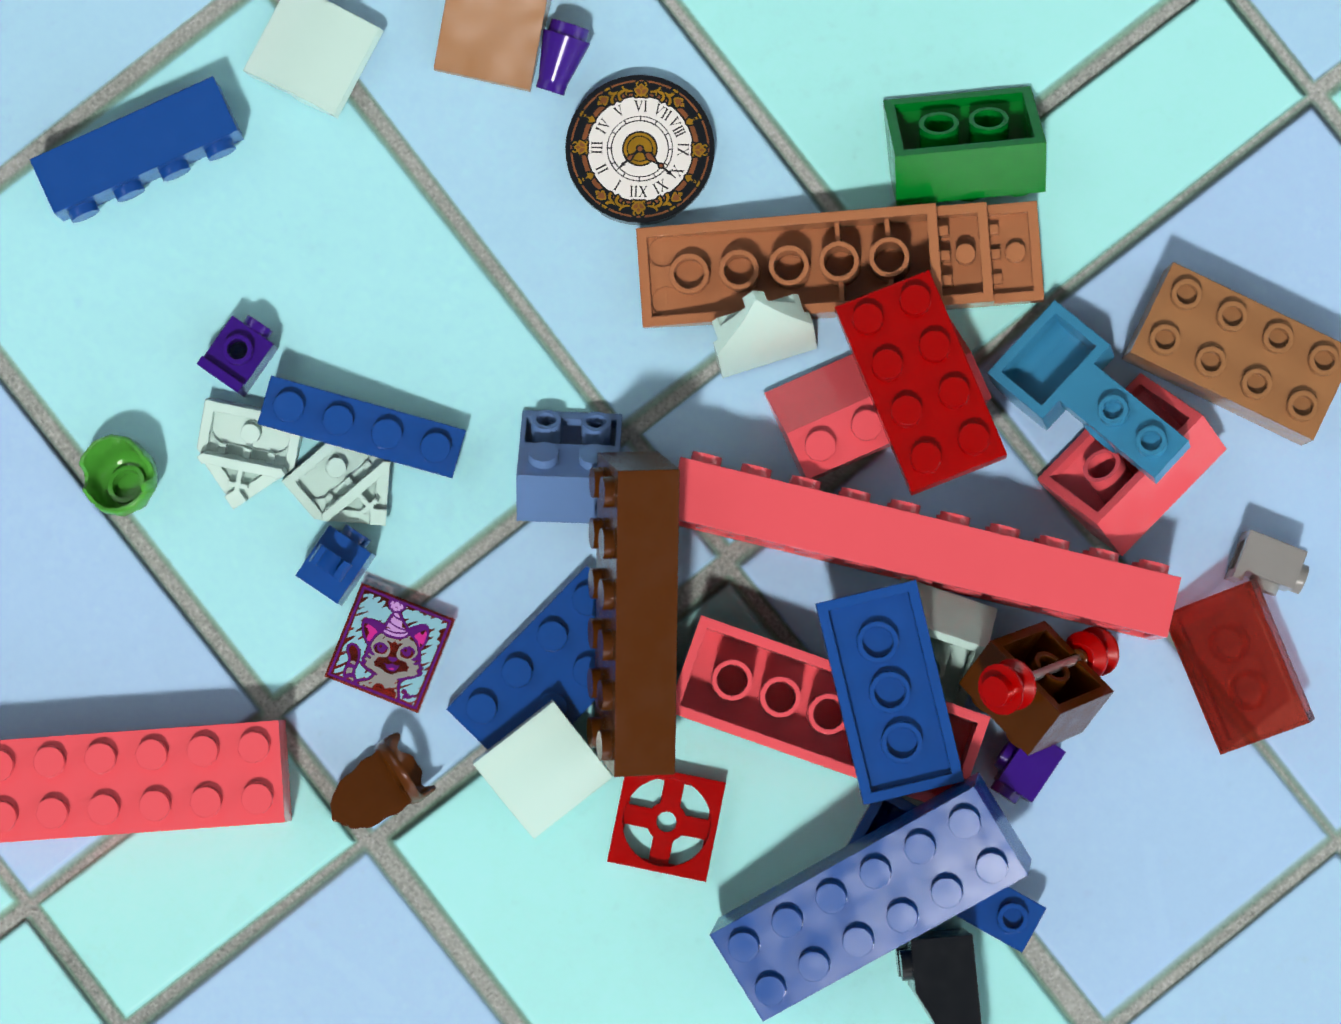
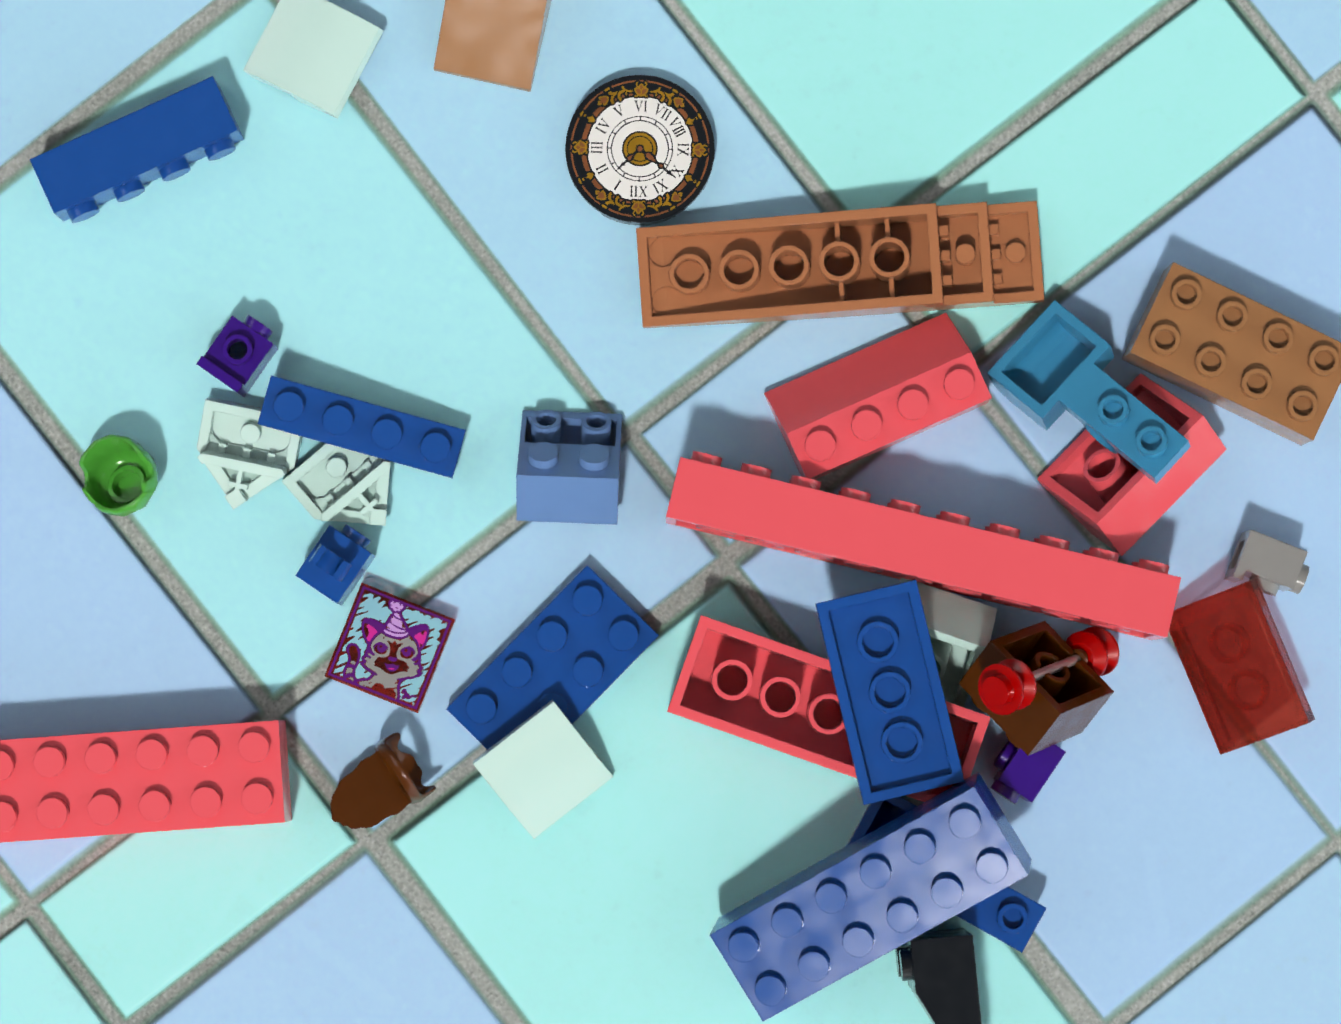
(560, 55): dark purple cone -> none
(634, 612): reddish brown brick -> none
(658, 861): red piece -> none
(762, 333): light aqua slope -> none
(920, 382): red plate -> none
(965, 146): green slope -> none

